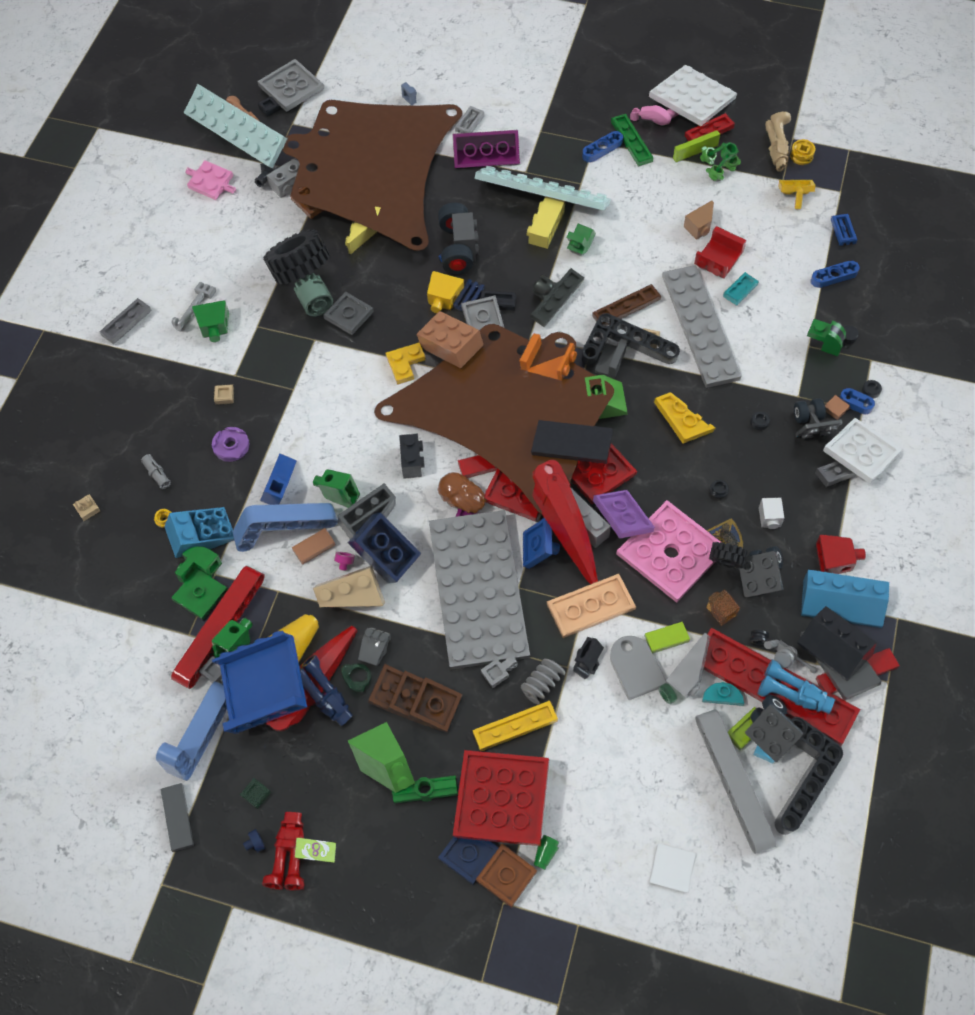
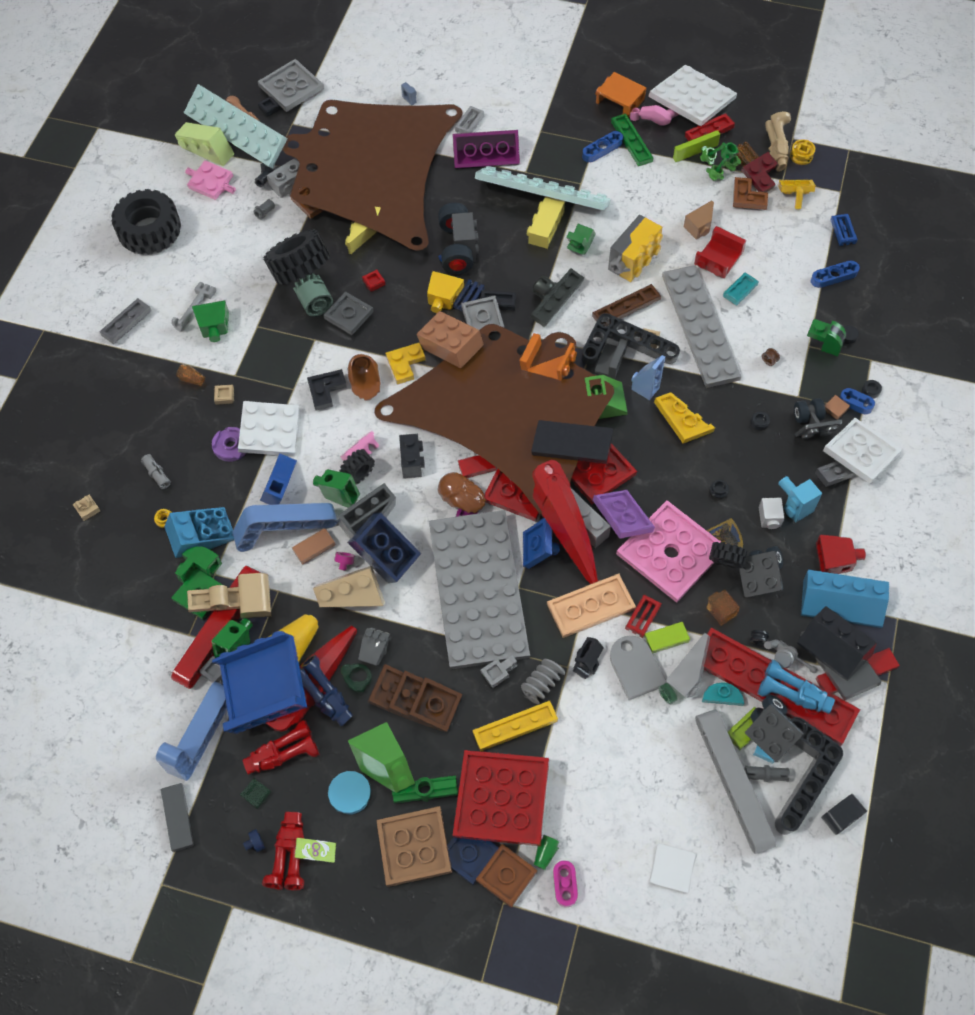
(141, 206): none -> black tyre
(190, 375): none -> clear orange cone
(205, 141): none -> yellowish green wedge
(250, 597): none -> tan plate
(264, 208): none -> dark grey pin
(268, 428): none -> white plate
(268, 754): none -> red piece
(322, 384): none -> black plate
(349, 792): none -> medium azure tile
(358, 465): none -> black tyre
(362, 444): none -> bright pink plate
(364, 376): none -> dark orange hair
(374, 280): none -> red tile
(413, 846): none -> medium nougat plate
(565, 884): none -> dark pink plate
(621, 91): none -> orange panel
(635, 248): none -> yellow piece
(635, 629): none -> red tile
(649, 378): none -> light blue slope
(745, 198): none -> dark orange plate
(749, 153): none -> clear orange tile
(758, 172): none -> dark red plate
(767, 773): none -> dark grey pin
(770, 357): none -> reddish brown bush
(801, 499): none -> medium azure brick
(844, 814): none -> black beam

